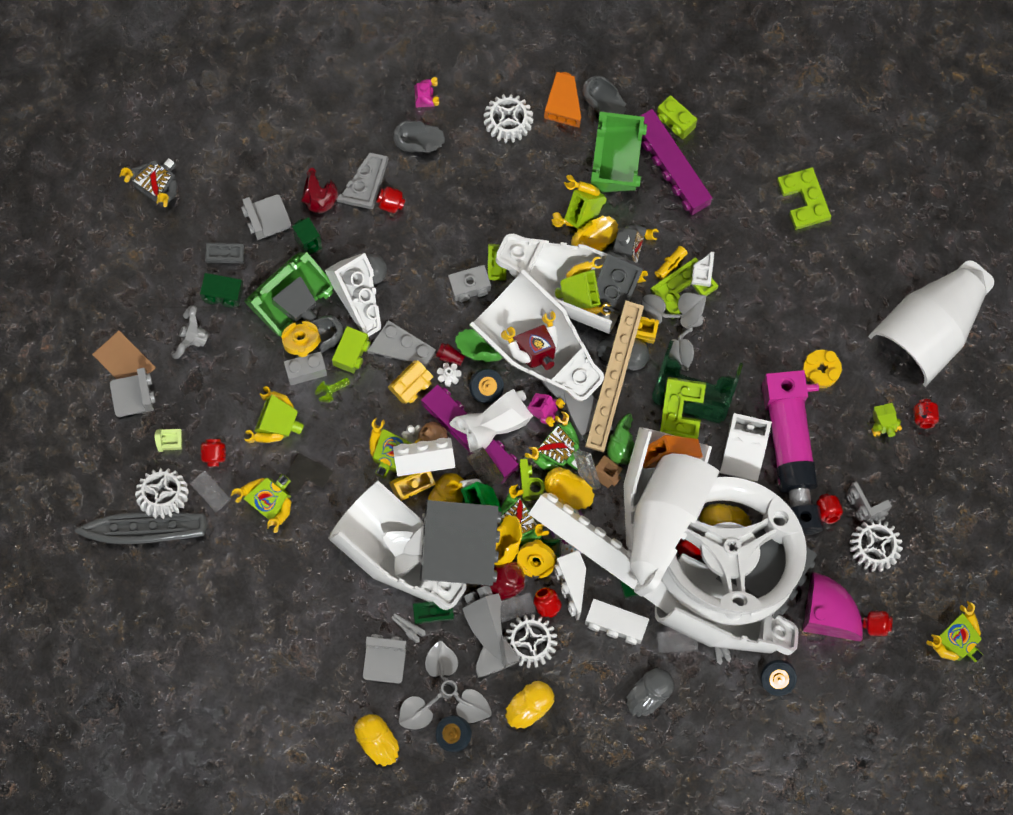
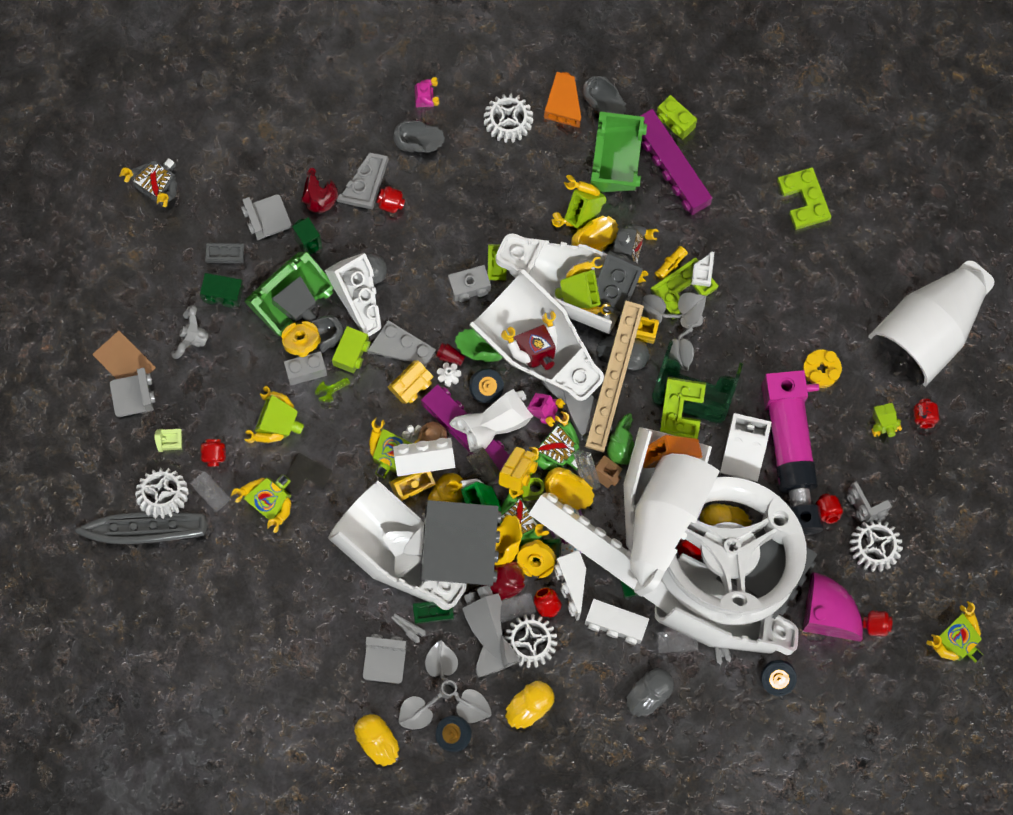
(518, 469): none -> yellow brick

